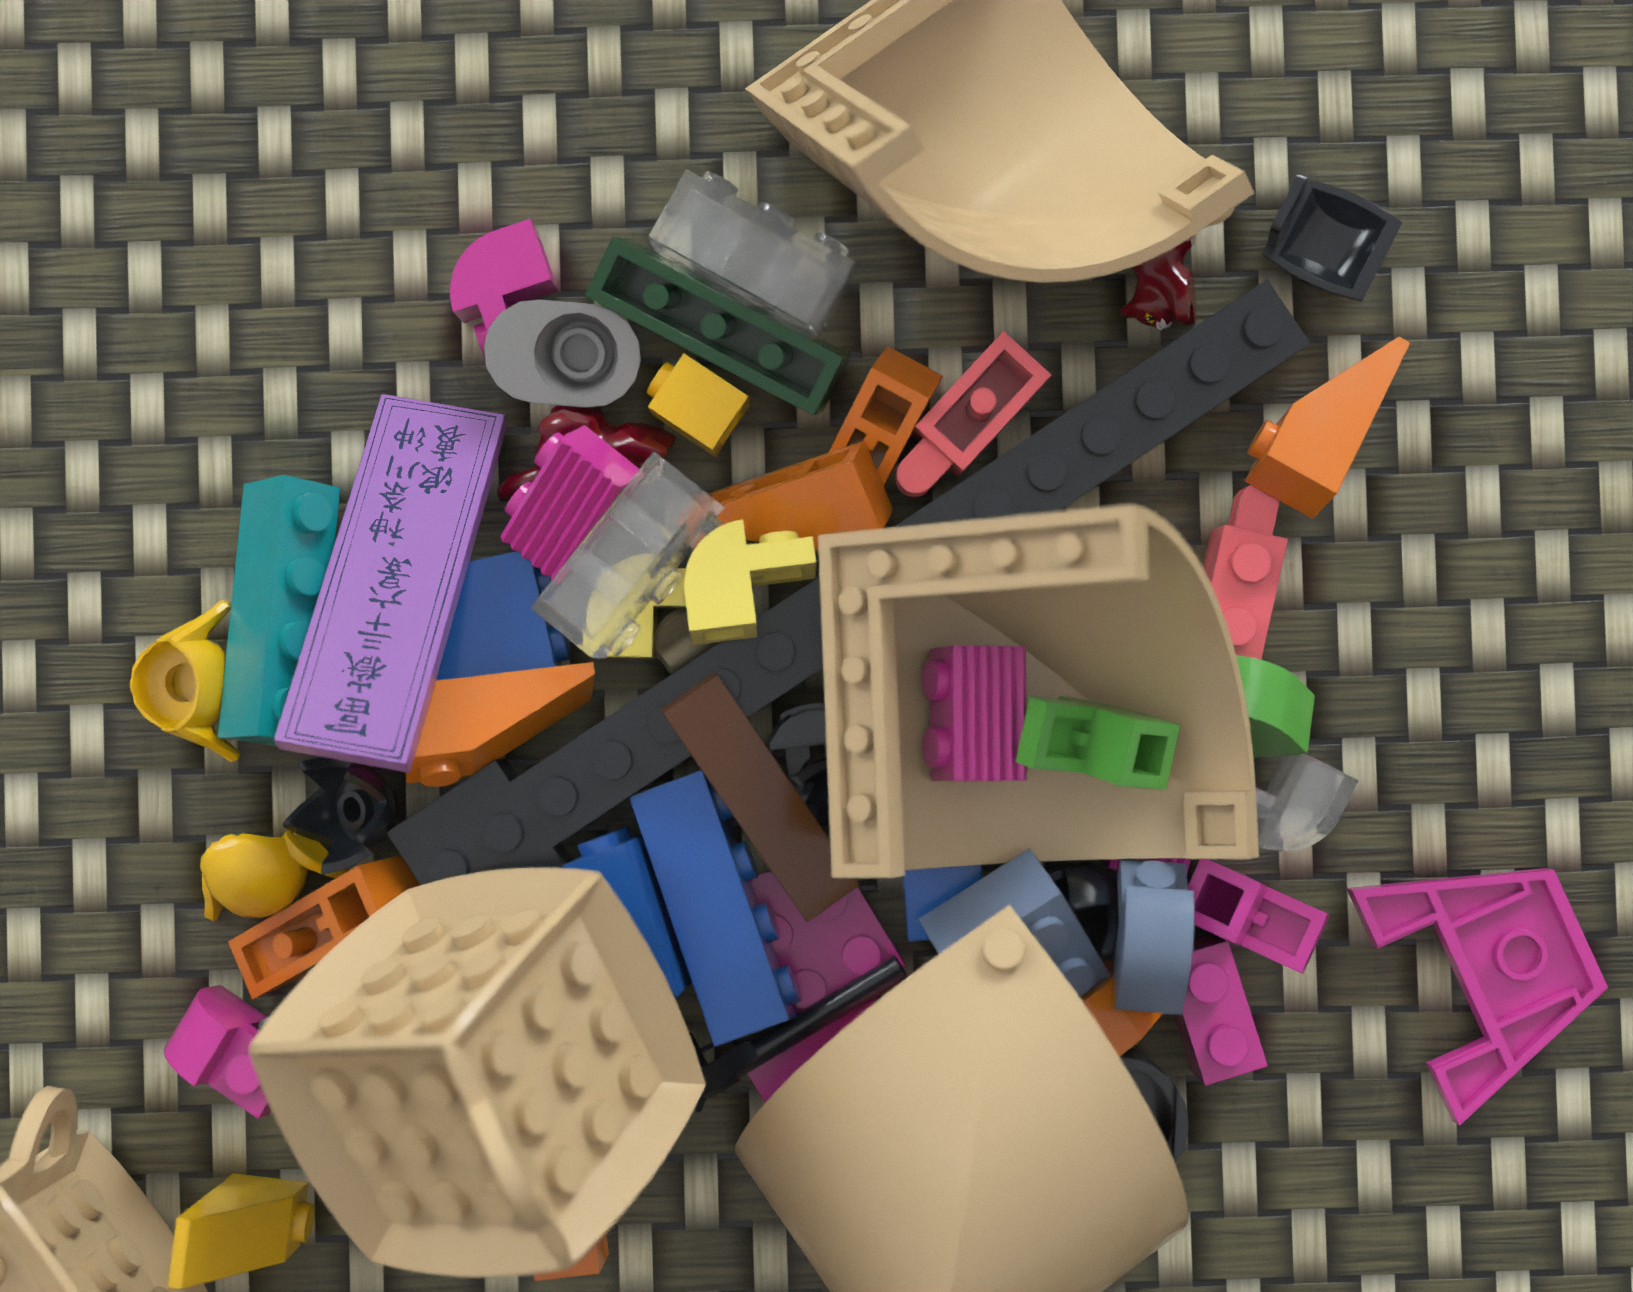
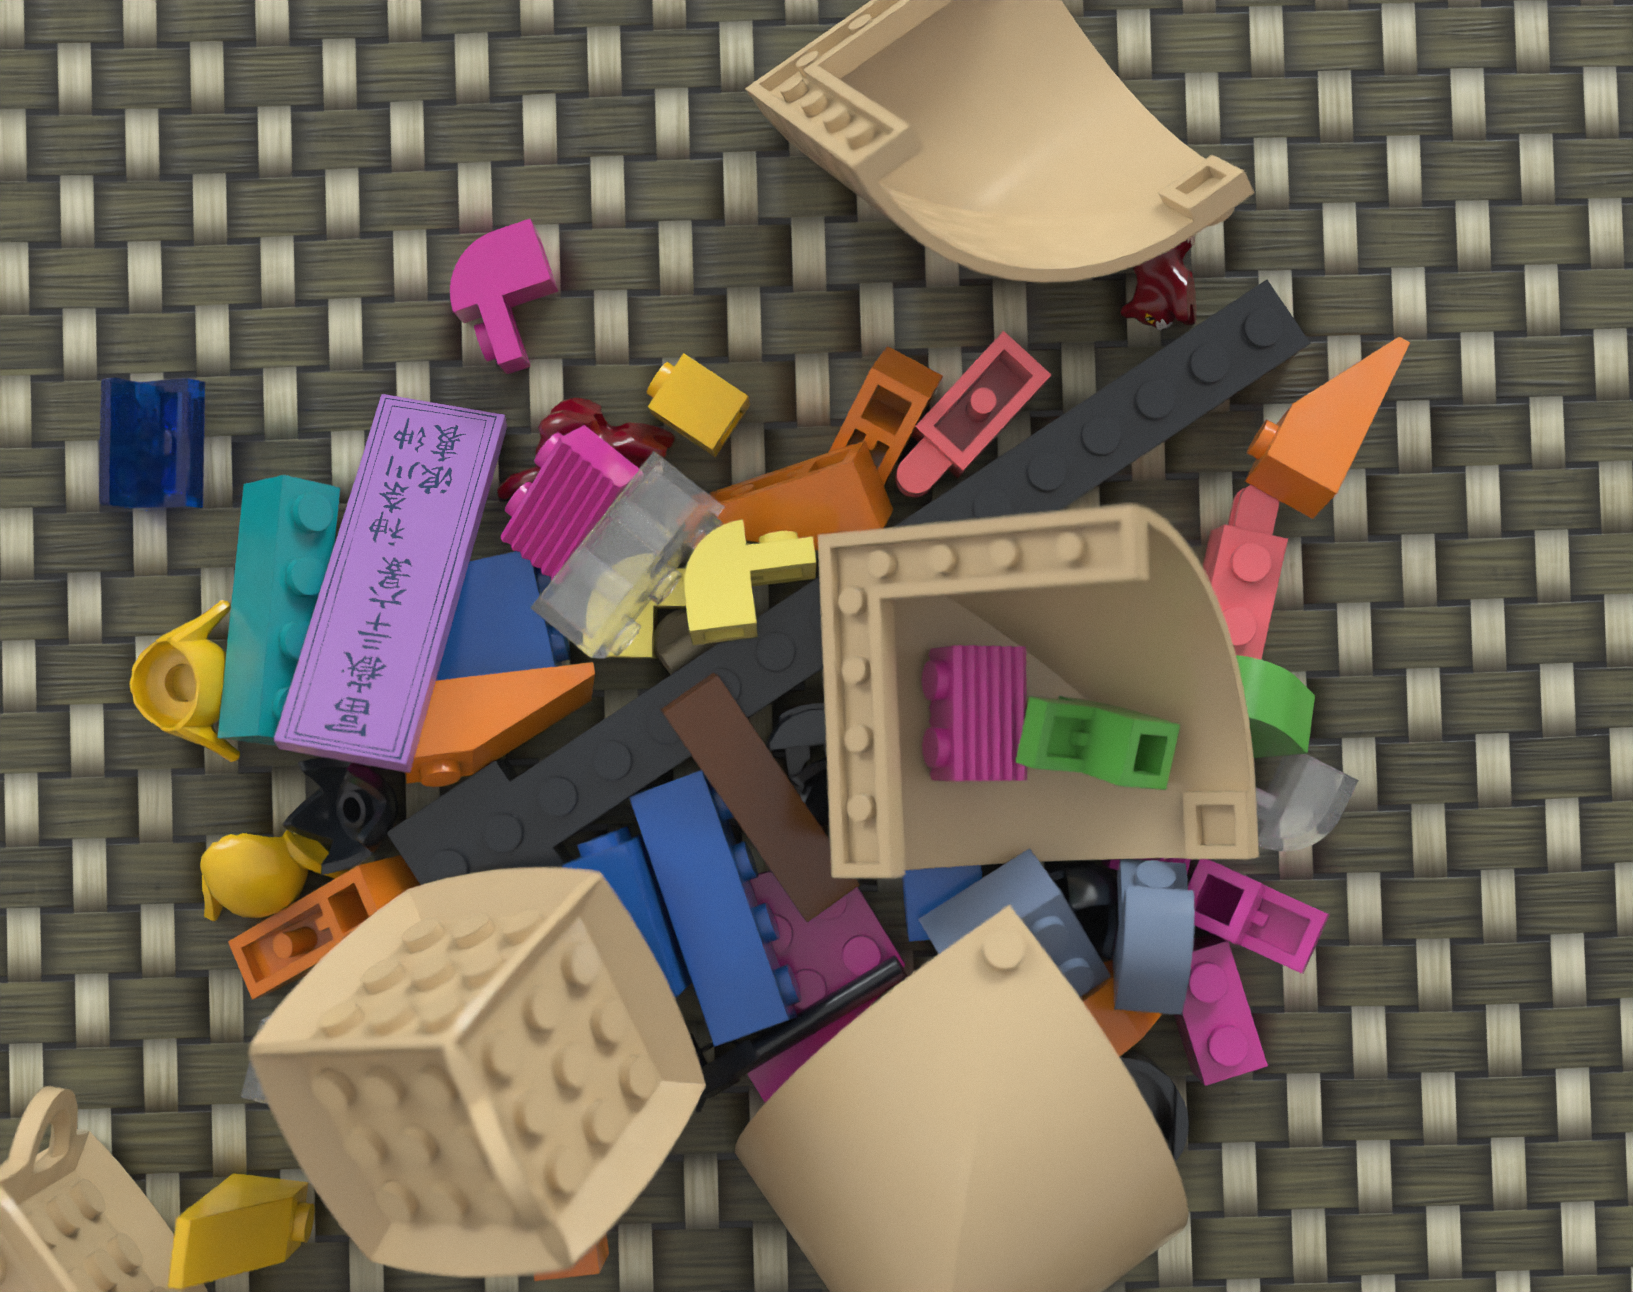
(152, 444): none -> clear blue bracket
(214, 1047): dark pink brick -> none
(562, 353): light grey piece -> none
(717, 325): dark green brick -> none
(753, 251): clear brick -> none
(1330, 238): black piece -> none
(1513, 957): dark pink wing -> none

